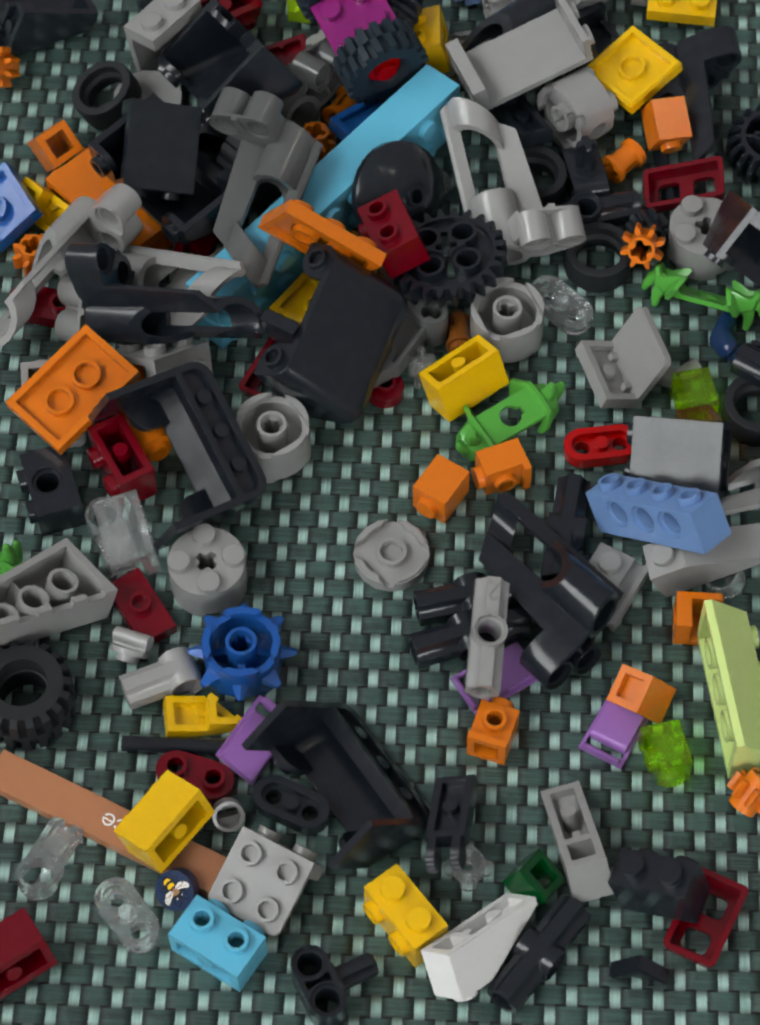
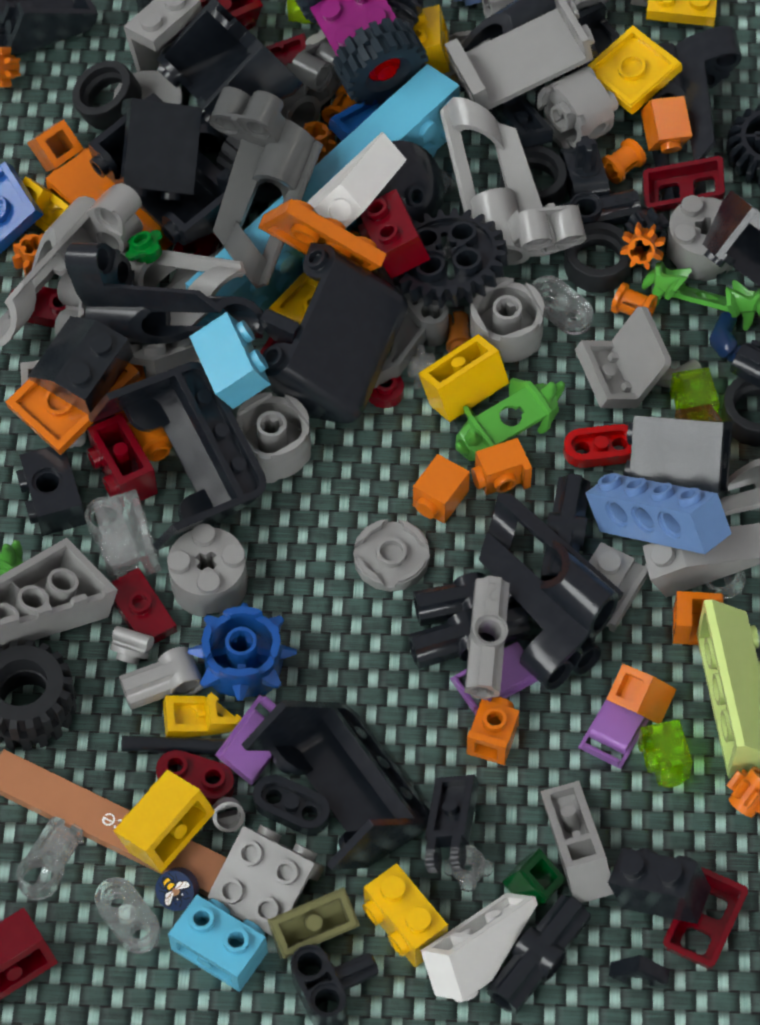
(82, 362): none -> black slope
(144, 247): none -> green plate
(230, 359): none -> medium azure brick
(313, 922): none -> olive slope
(358, 182): none -> white slope
(628, 300): none -> orange bush

